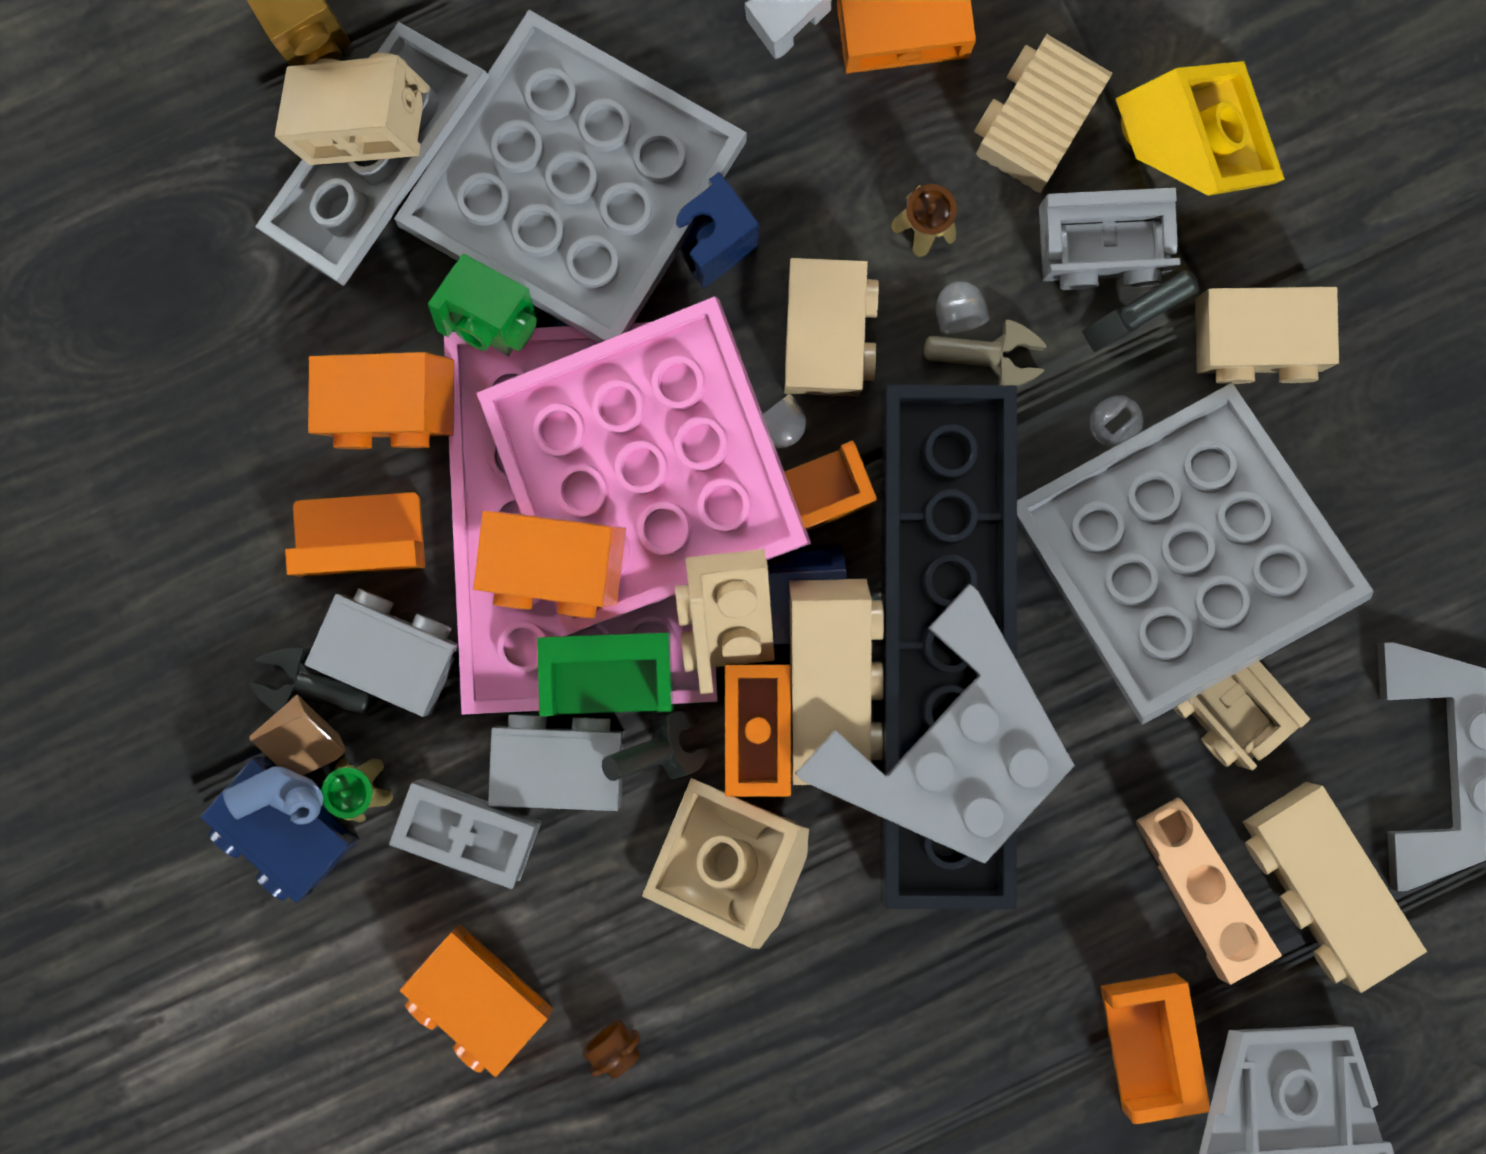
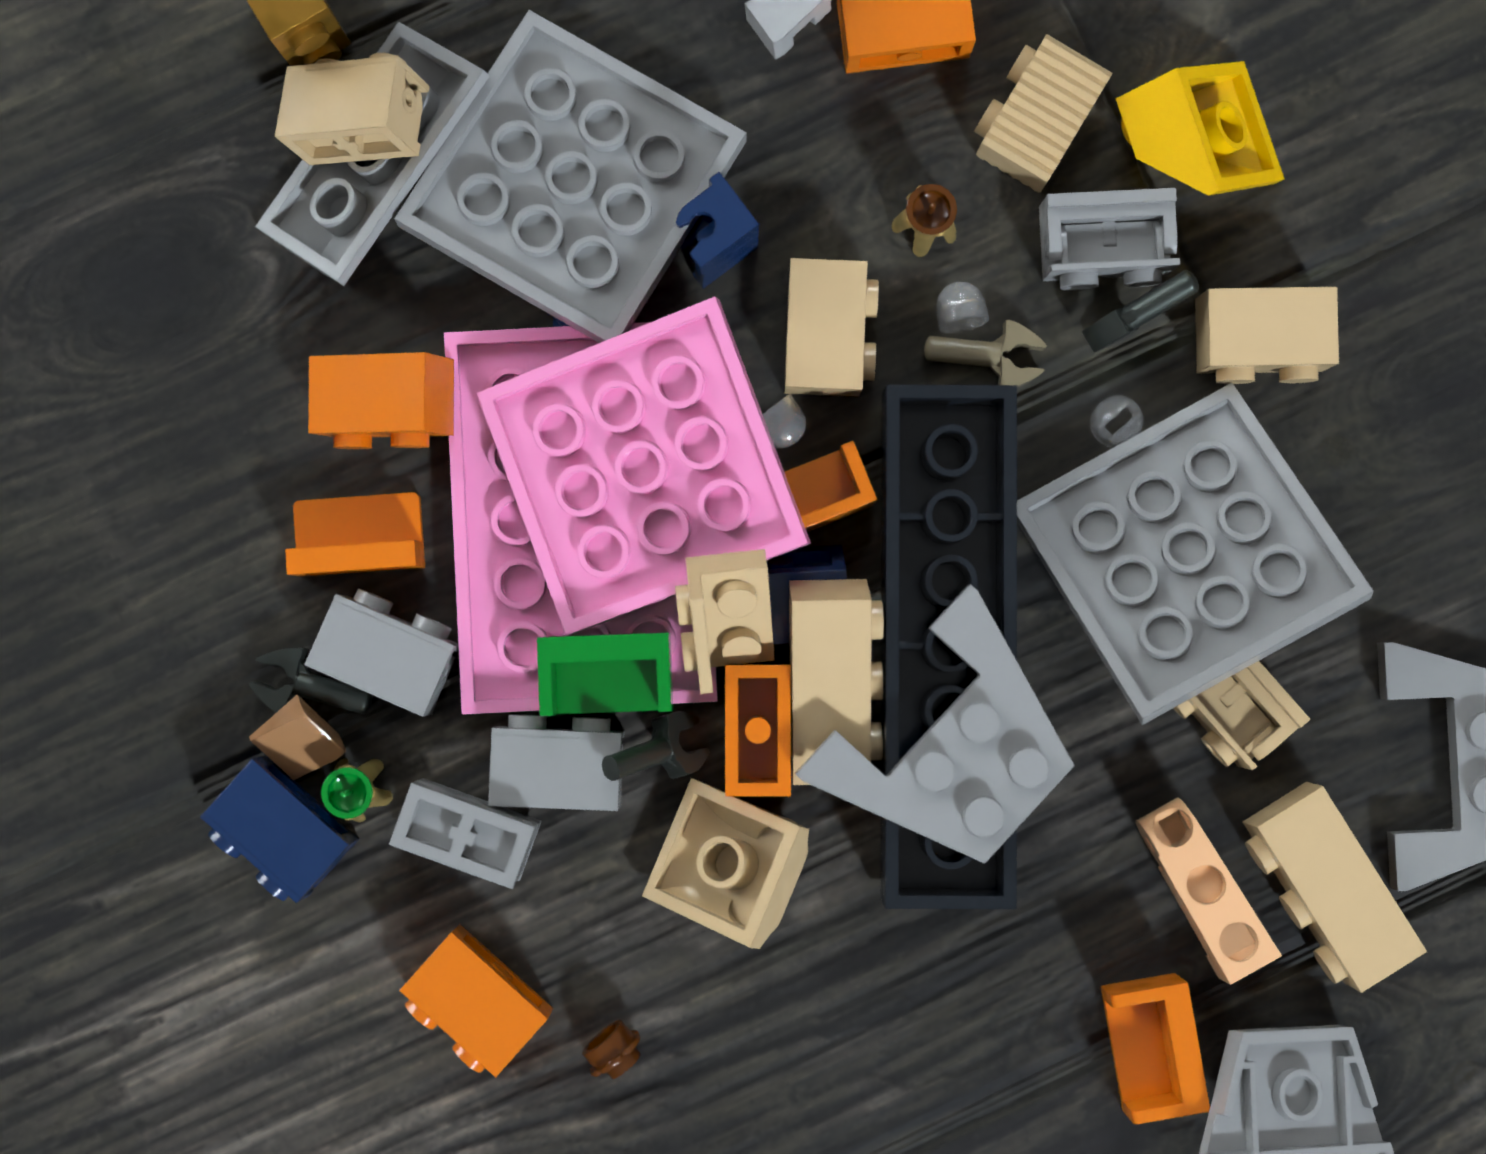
(279, 789): sand blue arm -> none
(483, 308): green brick -> none
(549, 560): orange brick -> none

